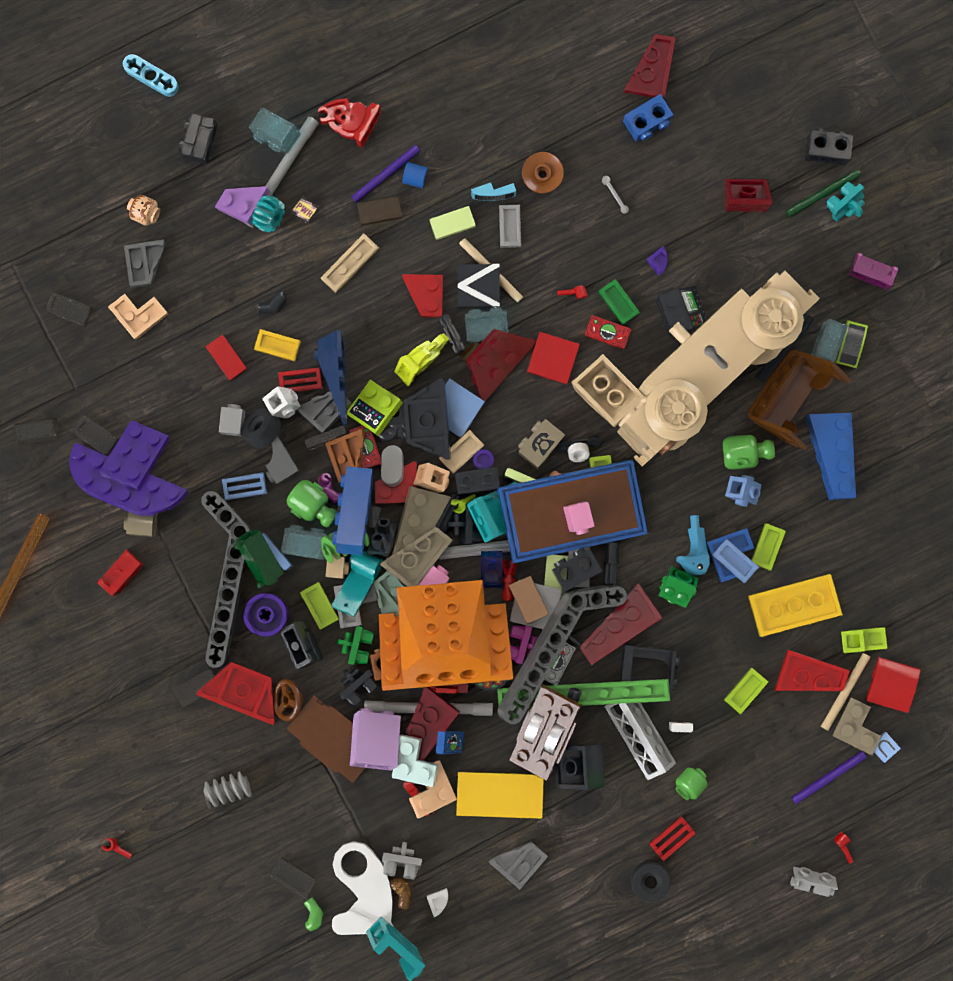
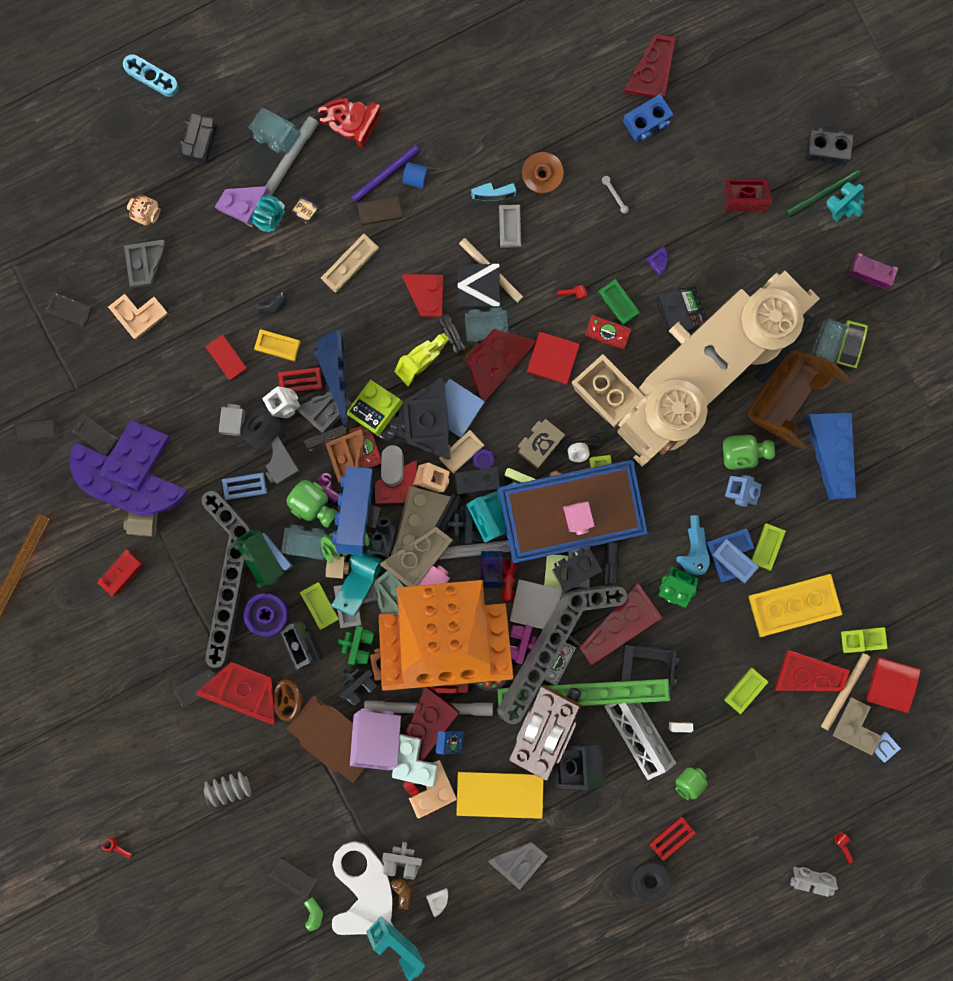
(452, 223): yellowish green tile -> none
(462, 503): lime hand -> none
(529, 600): medium nougat slope -> none
(829, 777): dark purple bar -> none

